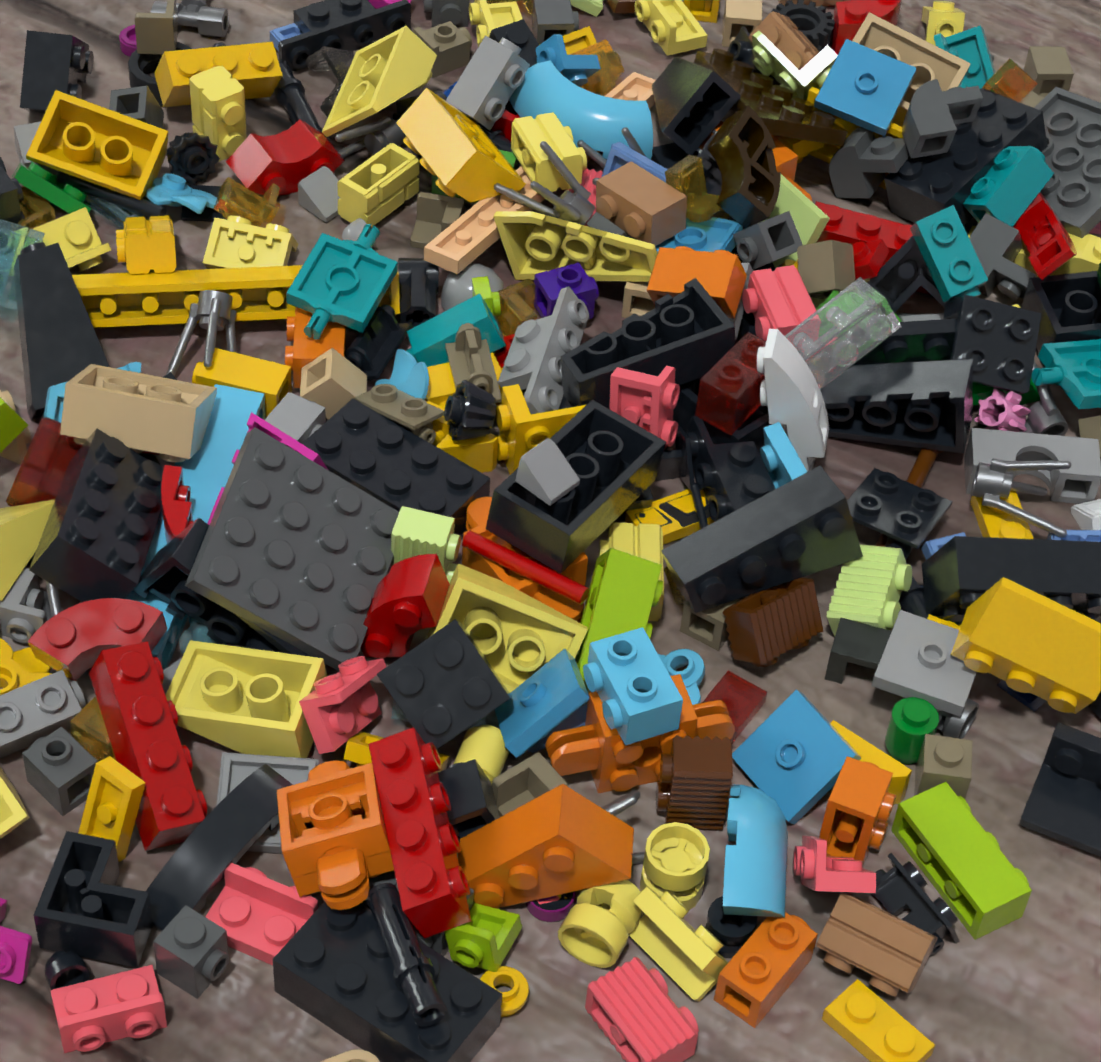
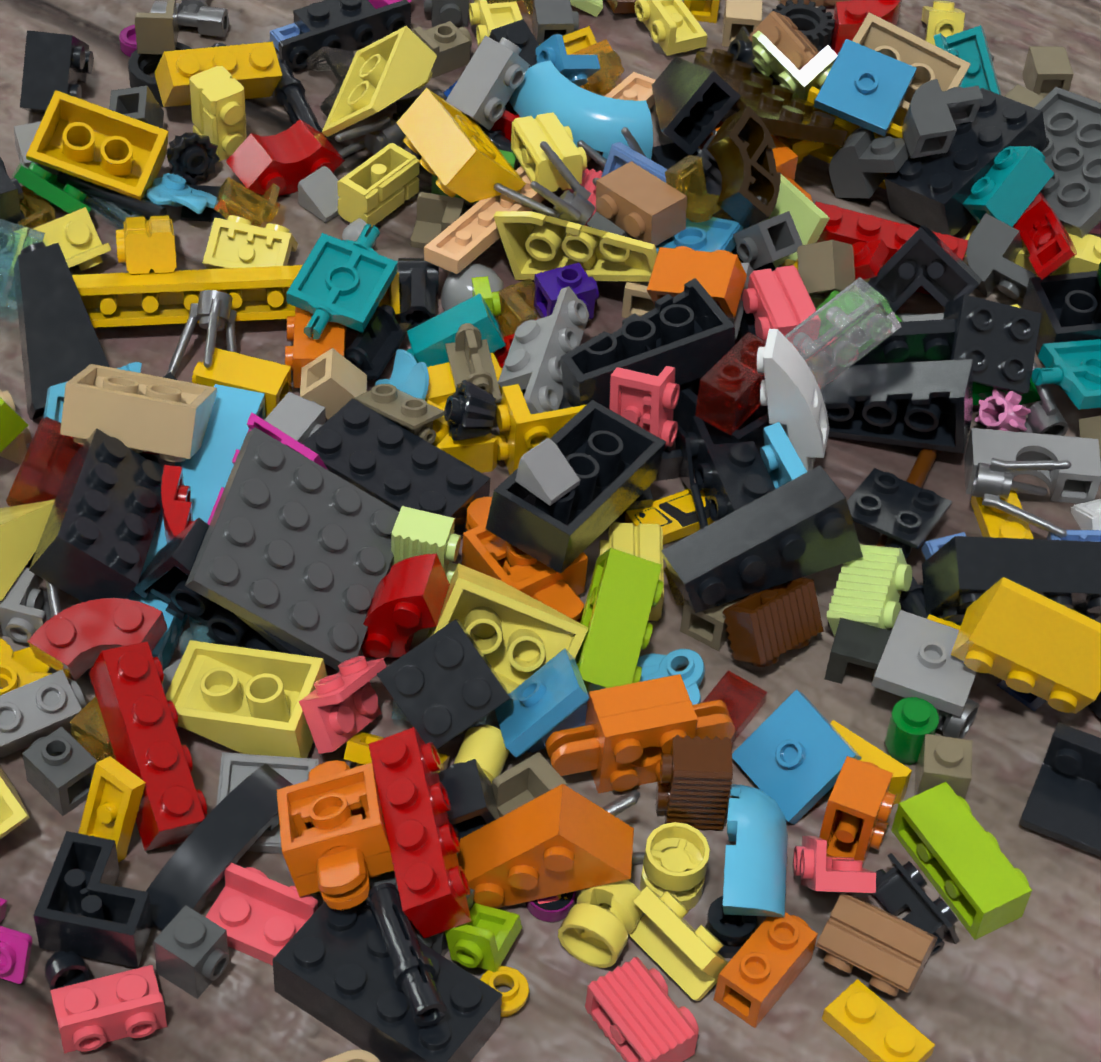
(525, 567): red bar -> none
(633, 686): medium azure brick -> none
(949, 254): teal brick -> none
(1011, 82): clear orange brick -> none

